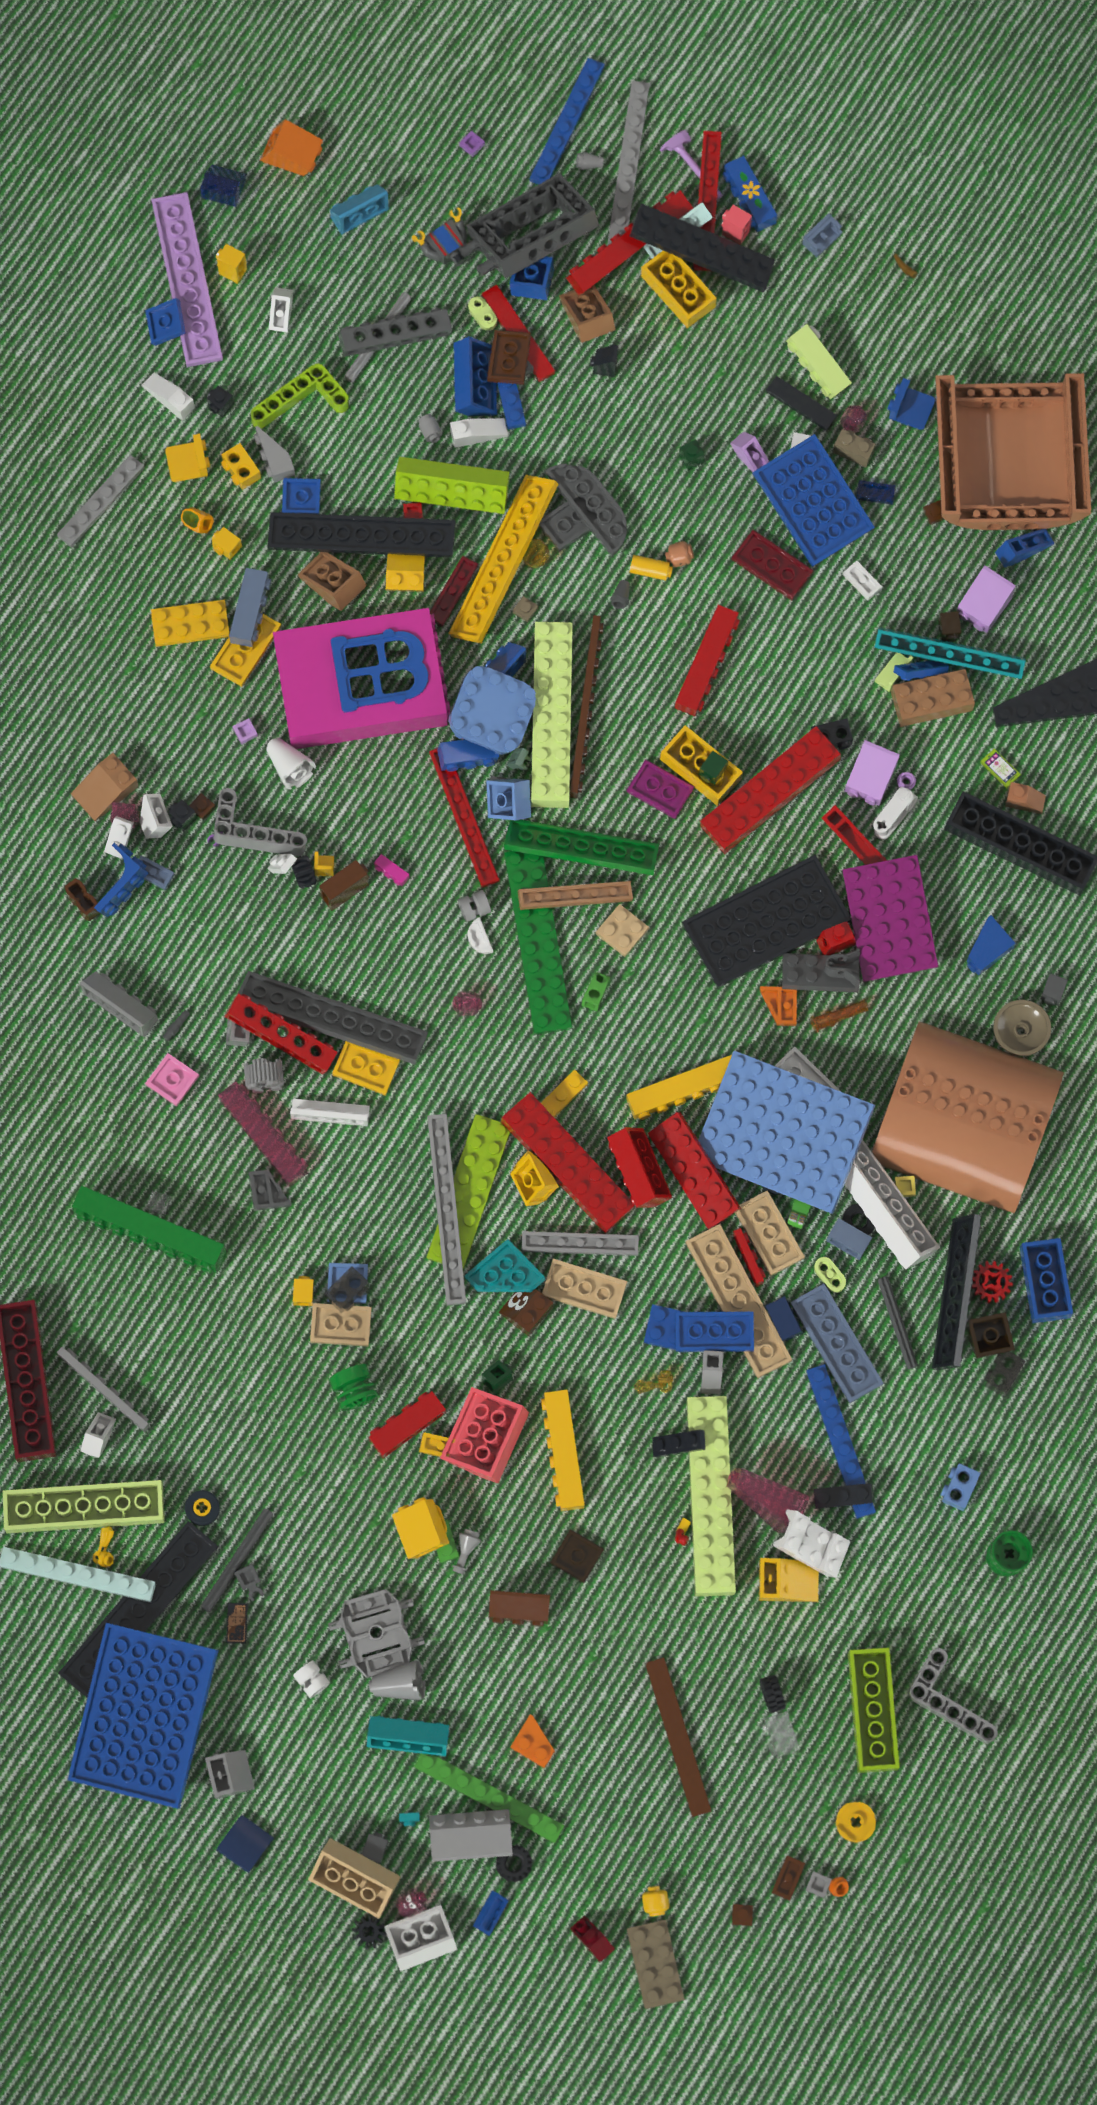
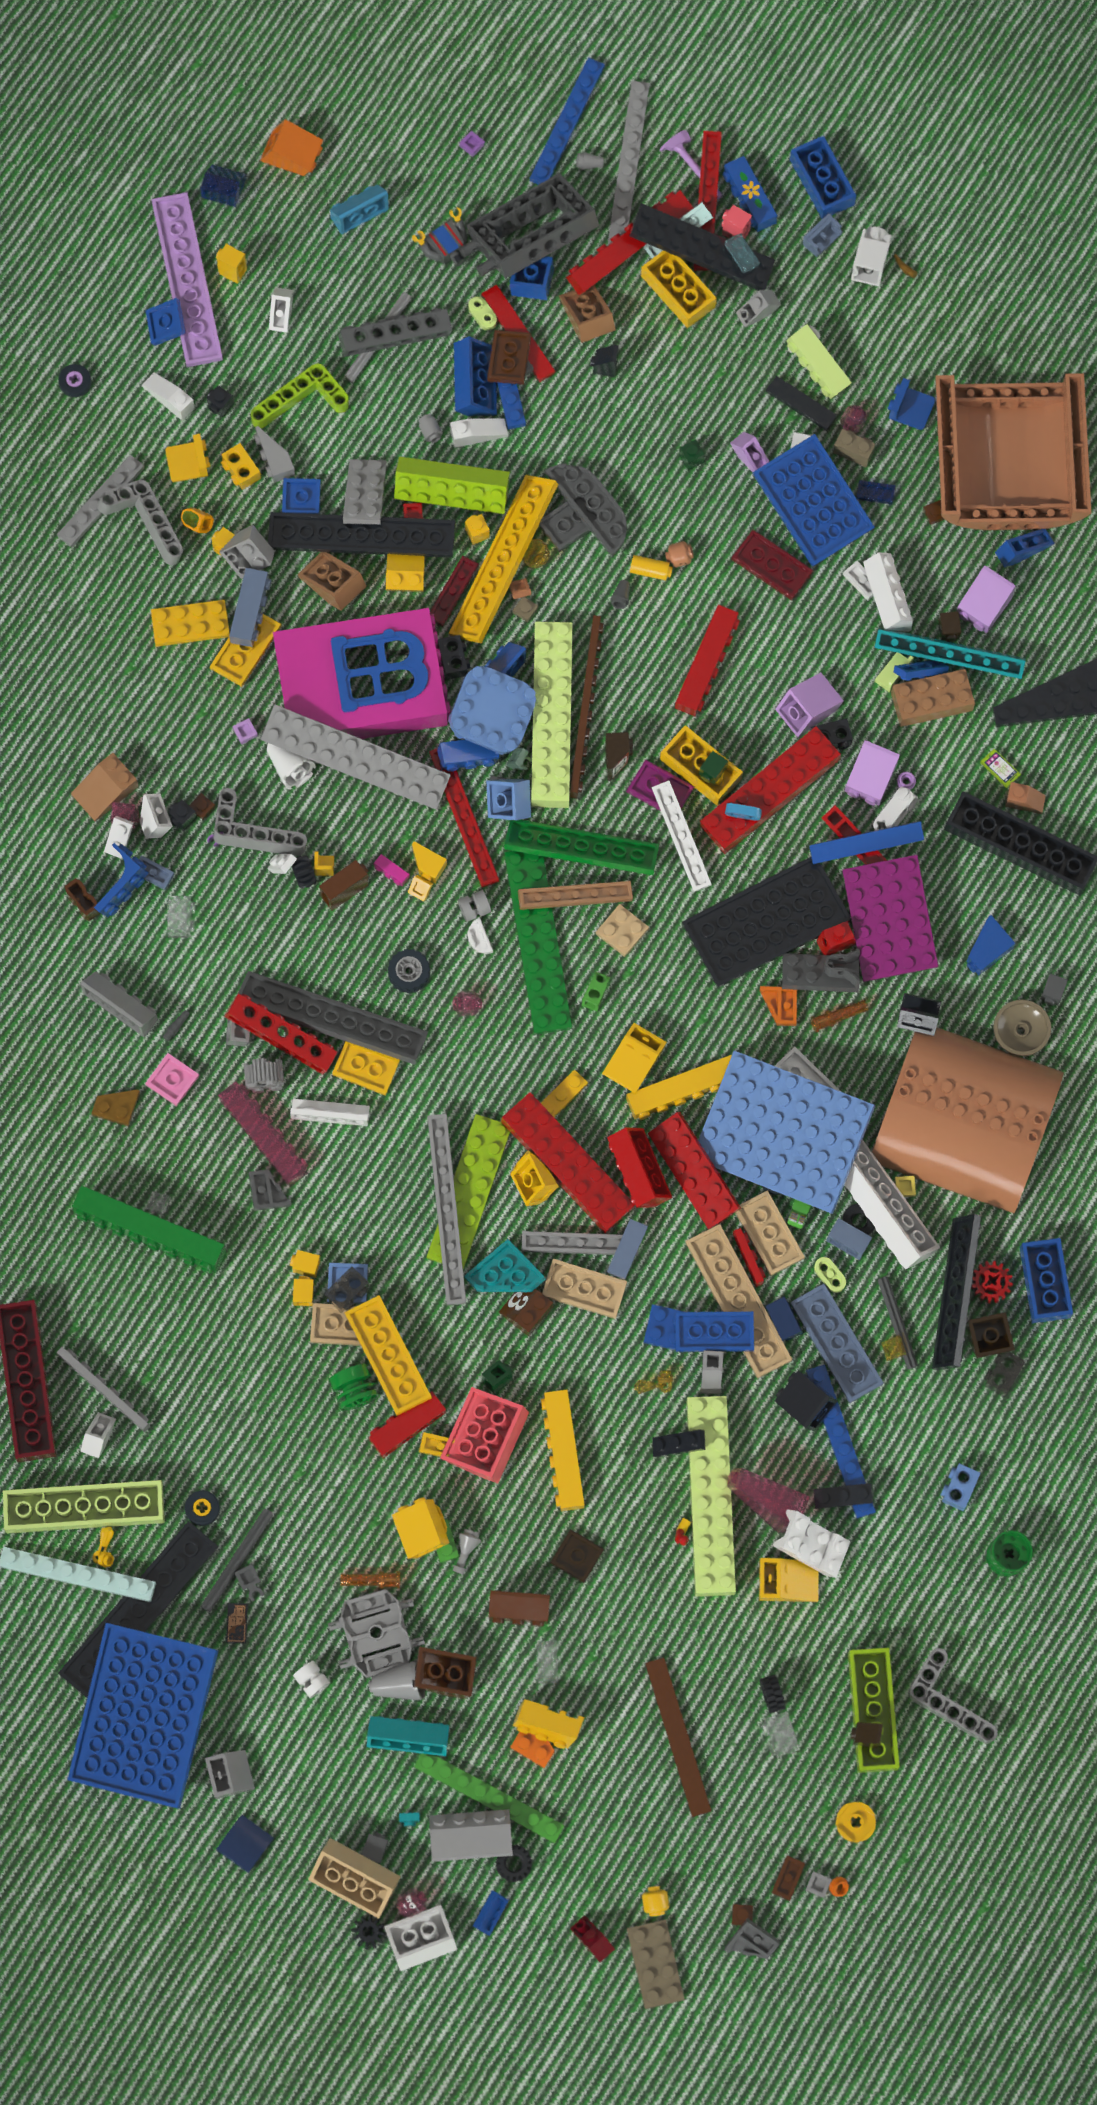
(70, 373): none -> black bush
(116, 1106): none -> pearl gold wing
(148, 515): none -> light grey beam
(180, 917): none -> clear brick
(247, 550): none -> light grey slope
(305, 1263): none -> yellow brick
(355, 757): none -> light grey plate
(364, 491): none -> light grey plate
(381, 1579): none -> clear orange pin
(388, 1355): none -> yellow plate
(413, 961): none -> black wheel
(420, 888): none -> yellow plate
(428, 862): none -> yellow slope
(445, 1672): none -> reddish brown slope
(449, 657): none -> black brick
(477, 529): none -> yellow brick
(520, 588): none -> nougat tile
(547, 1662): none -> clear brick
(547, 1724): none -> yellow wedge
(617, 749): none -> dark brown slope
(627, 1249): none -> sand blue tile
(634, 1058): none -> yellow slope
(681, 836): none -> white plate
(742, 253): none -> clear light blue plate
(743, 811): none -> dark azure beam
(752, 1940): none -> dark grey wing
(758, 307): none -> light grey slope
(805, 1400): none -> black slope
(808, 704): none -> lavender slope
(822, 177): none -> blue brick
(866, 842): none -> blue tile
(867, 1734): none -> dark brown slope
(871, 256): none -> white piece
(888, 592): none -> white slope
(893, 1348): none -> clear yellow tile
(919, 1014): none -> black panel

